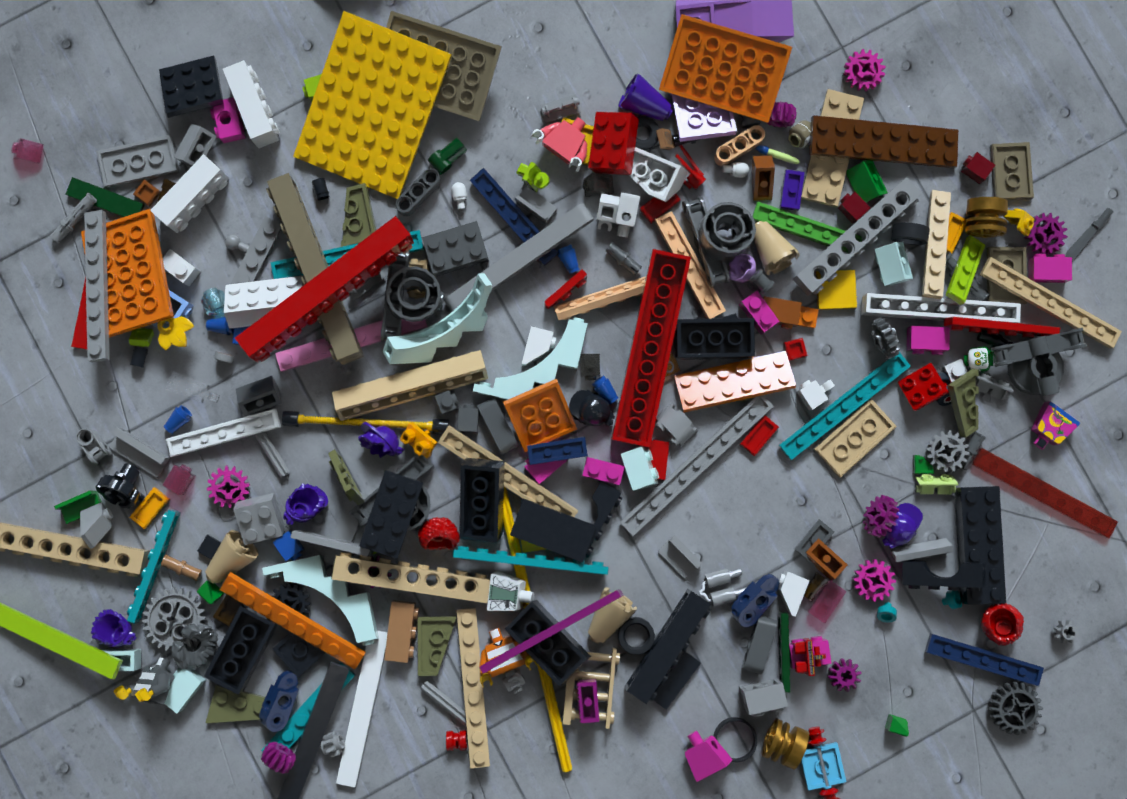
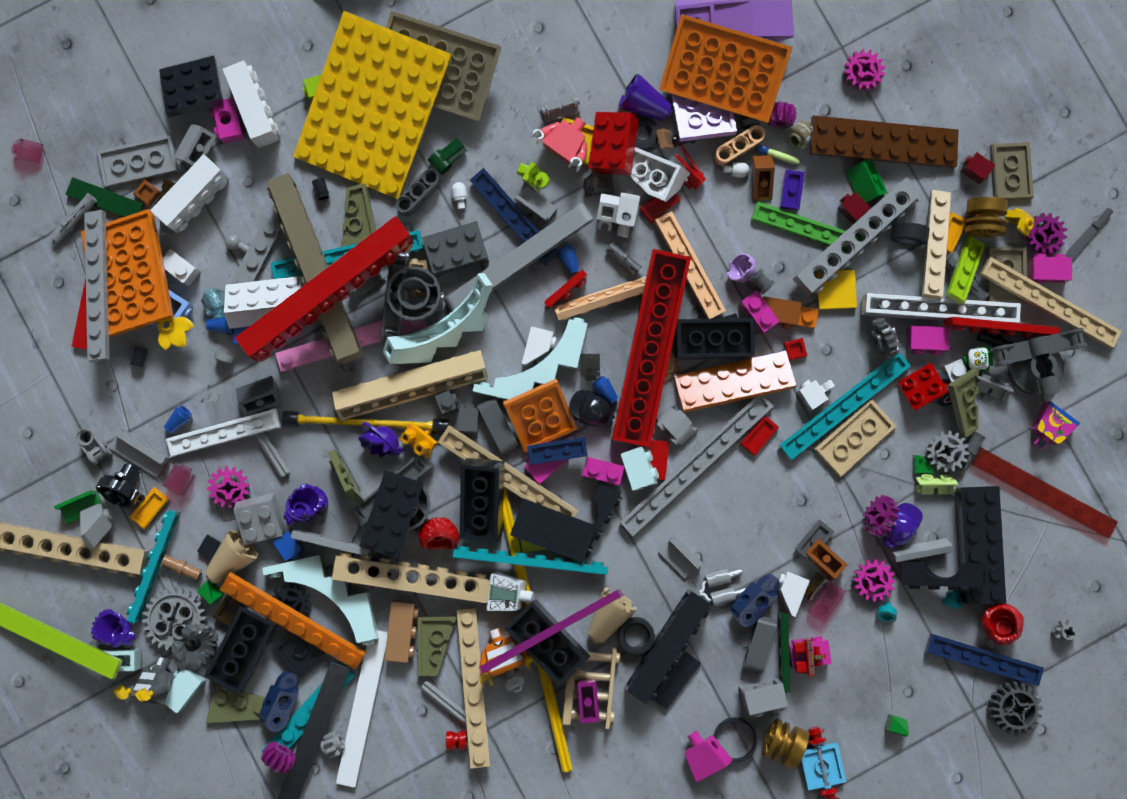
(141, 337): lime plate -> none
(708, 241): dark grey piece -> none
(773, 248): tan cone -> none
(824, 173): tan plate -> none
(845, 668): magenta gear -> none
(893, 263): light aqua brick -> none

